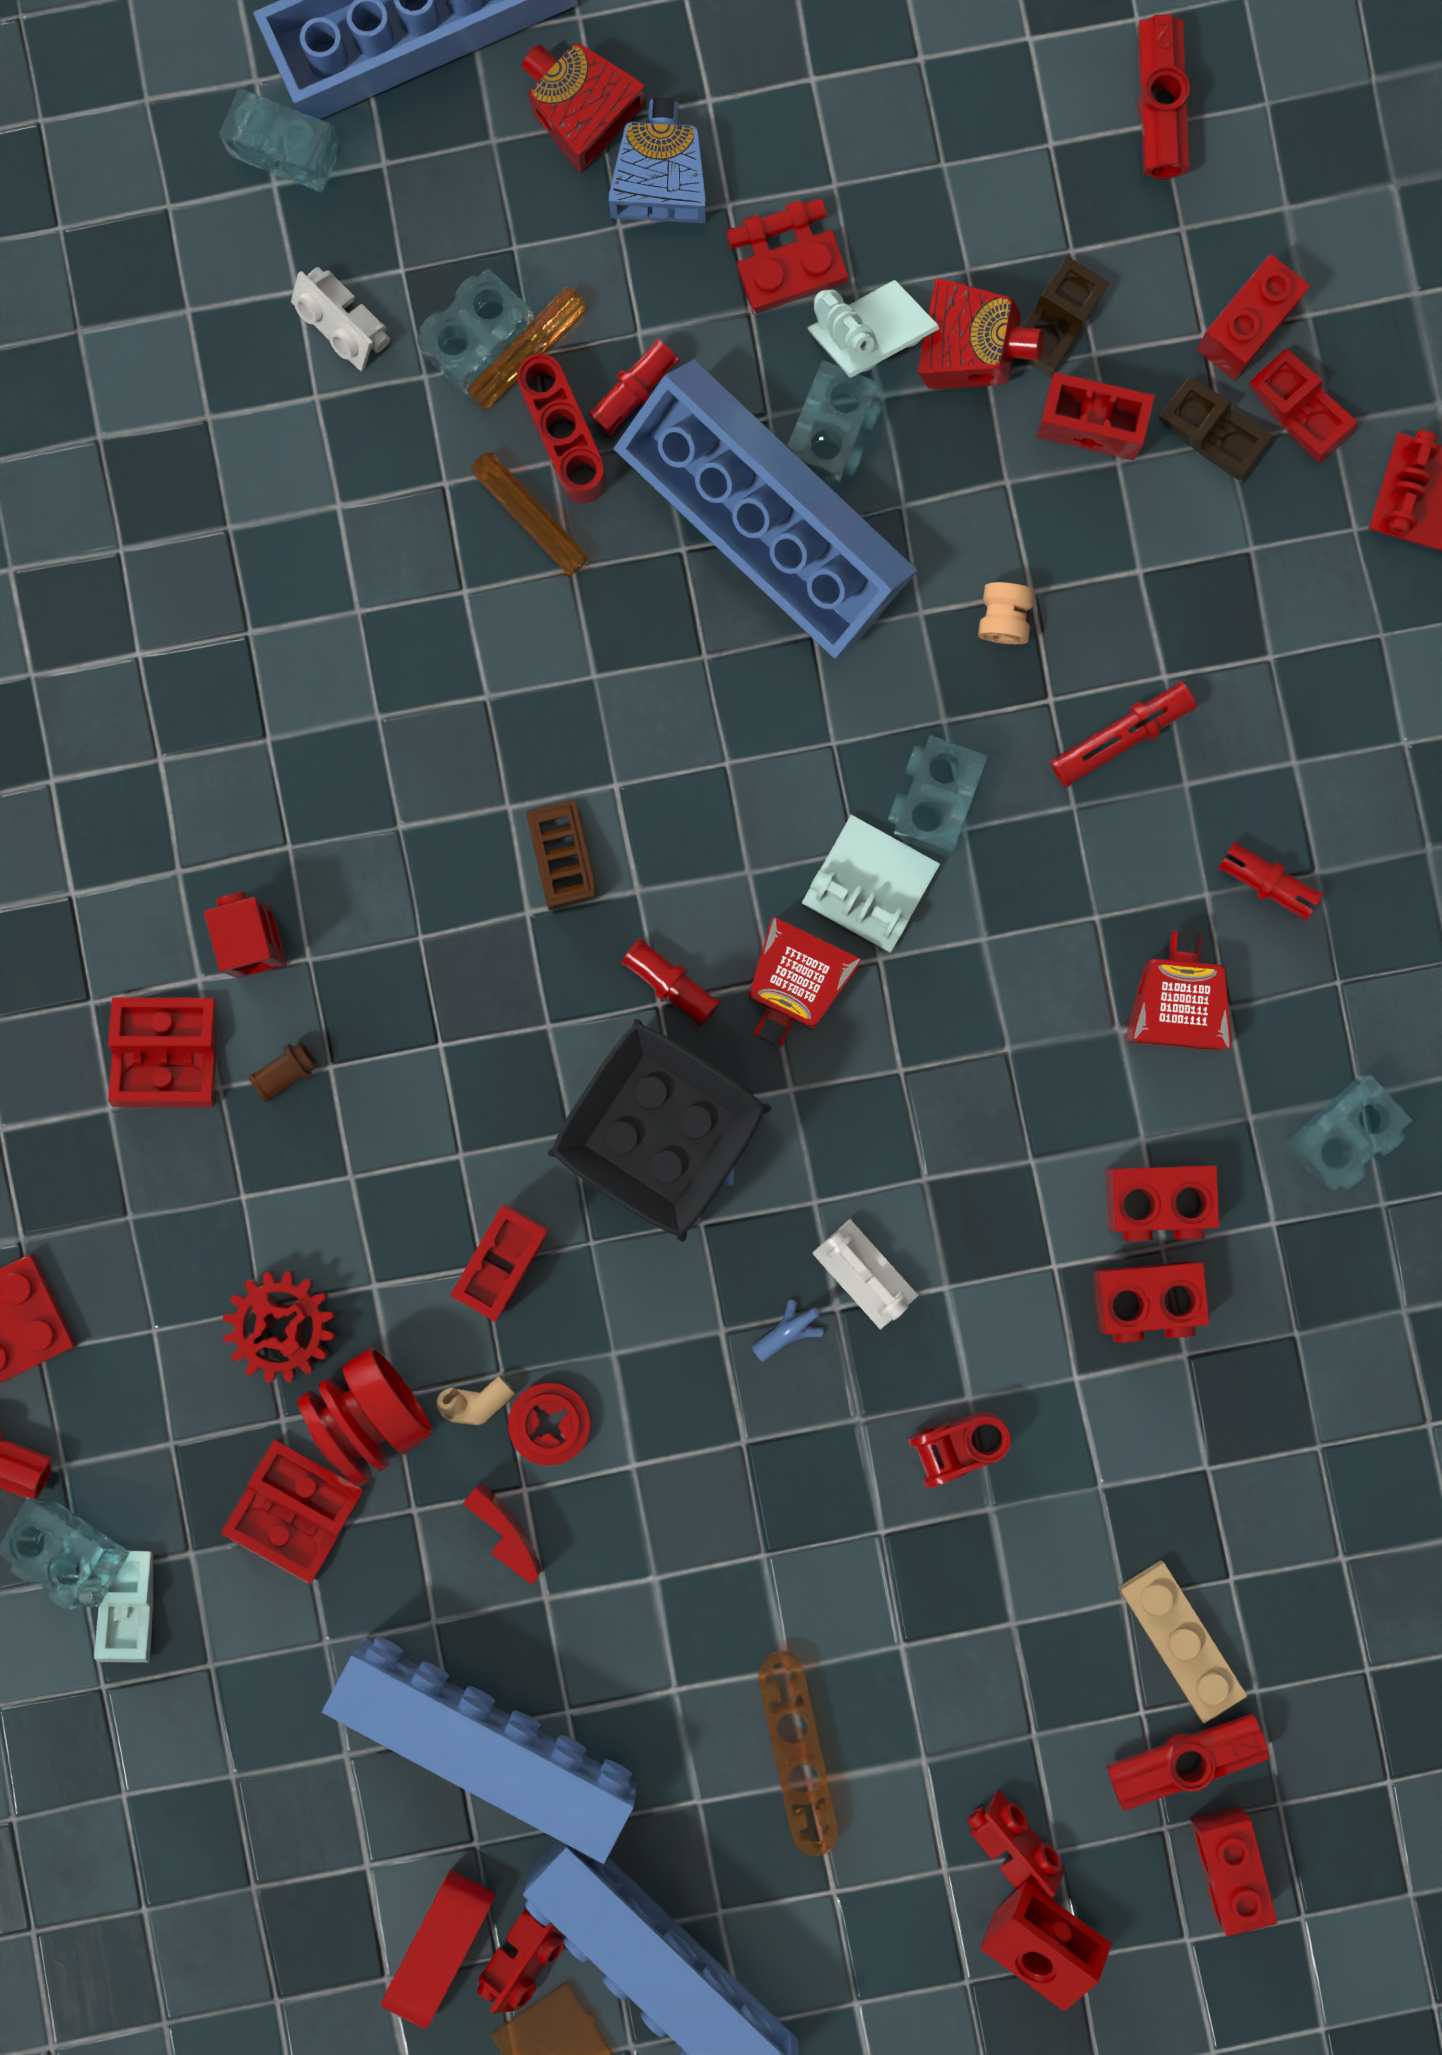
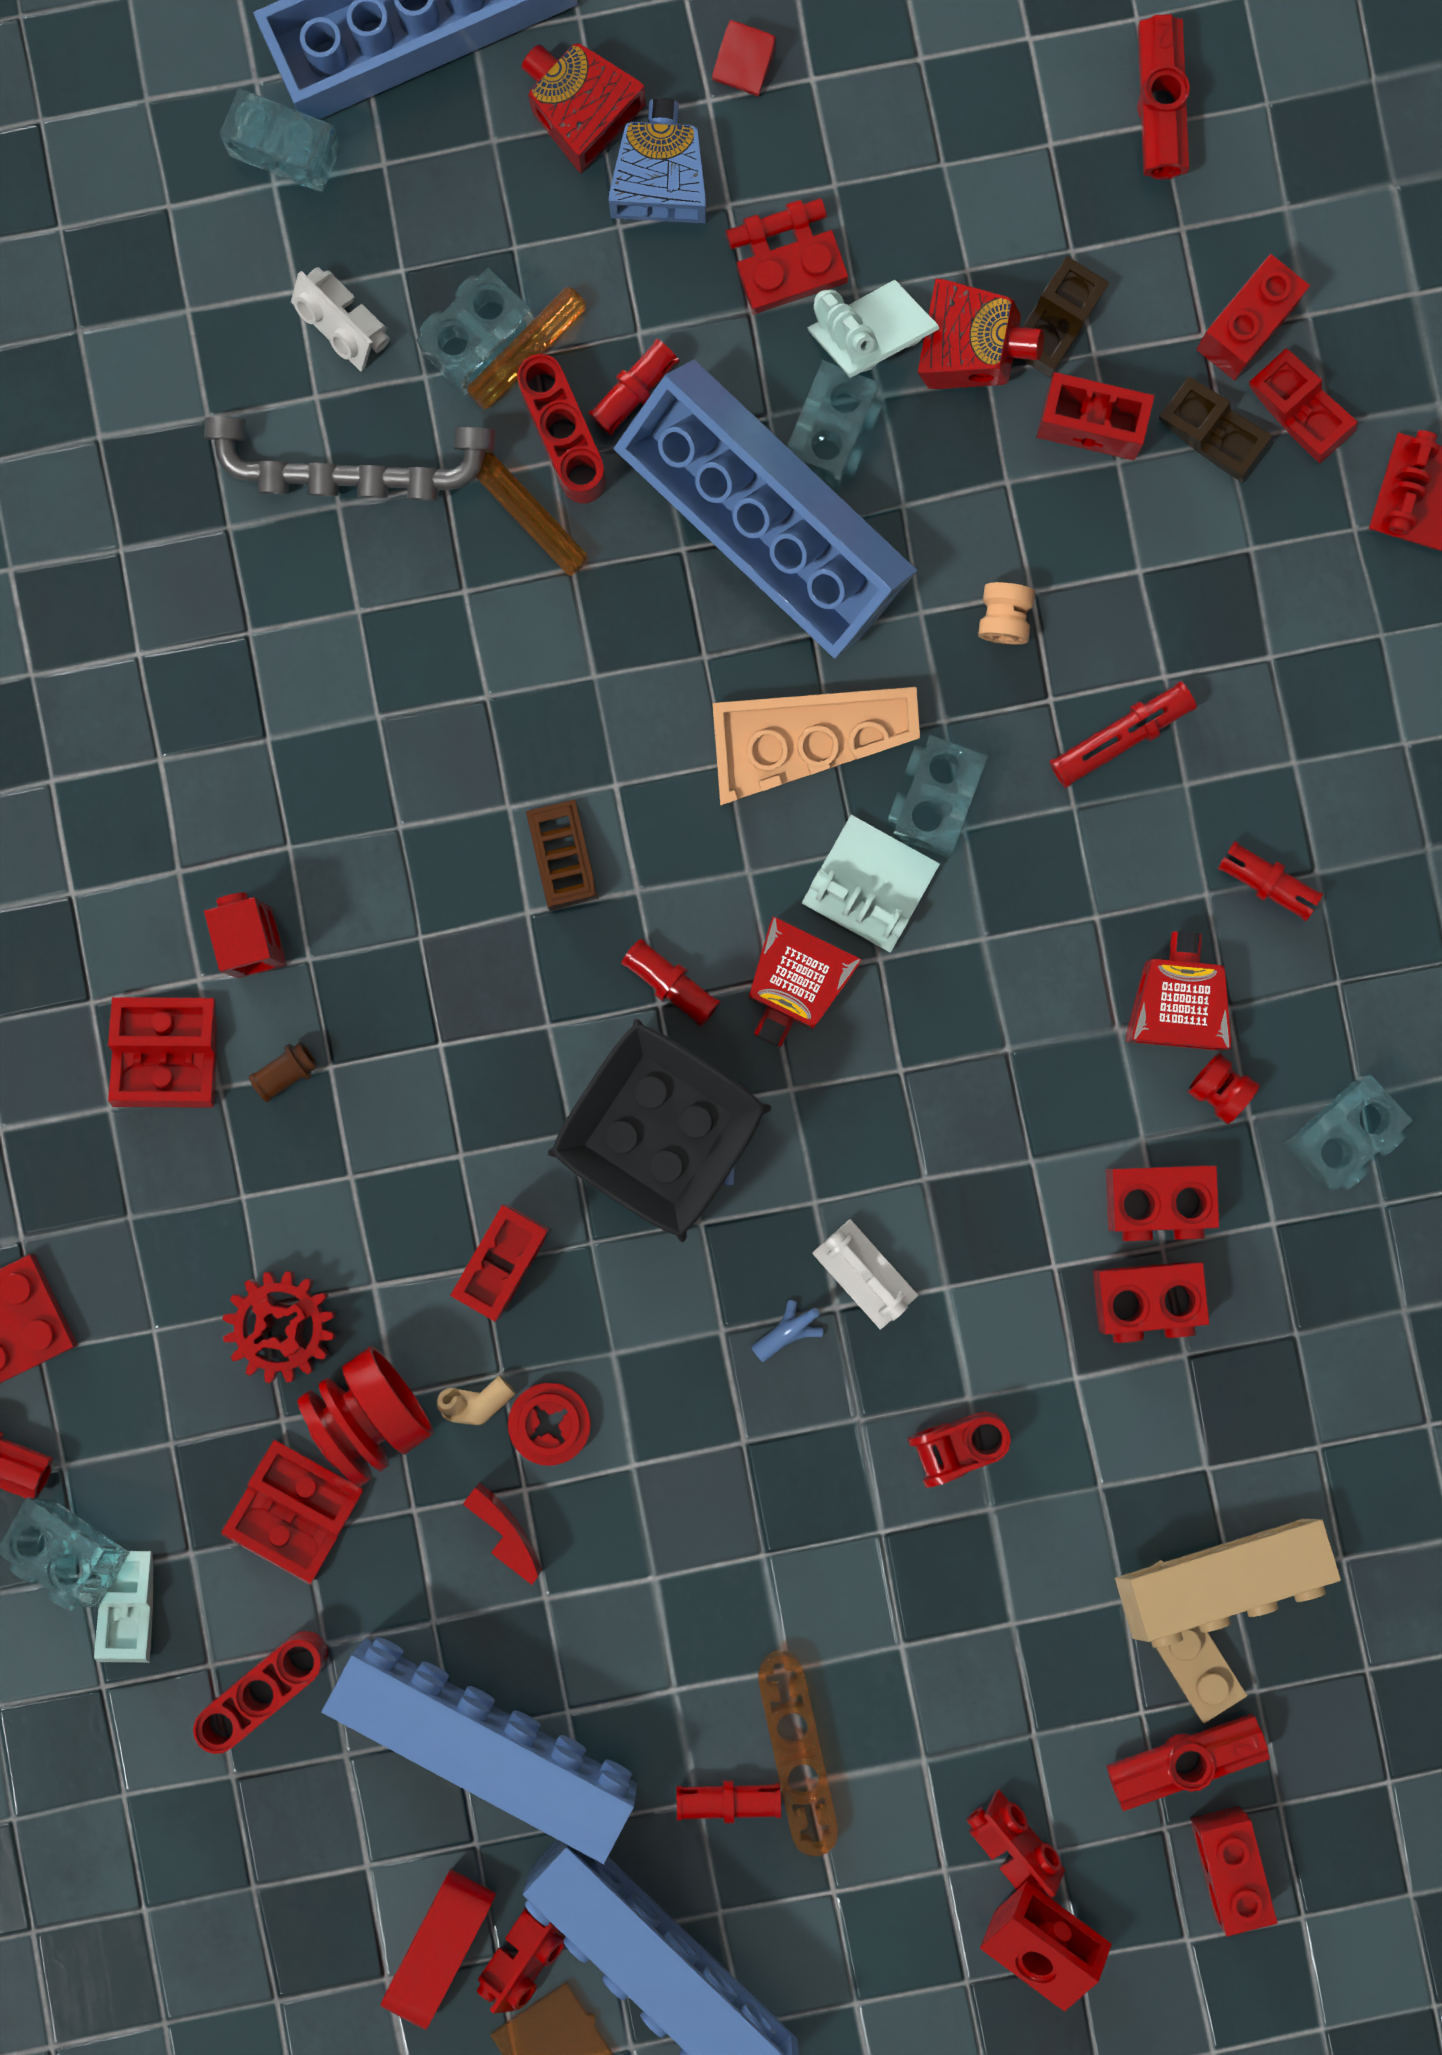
(243, 1709): none -> red beam
(372, 480): none -> flat silver bar
(728, 1801): none -> red pin
(744, 58): none -> red slope
(797, 736): none -> light nougat wing
(1228, 1580): none -> tan brick
(1231, 1097): none -> red wheel

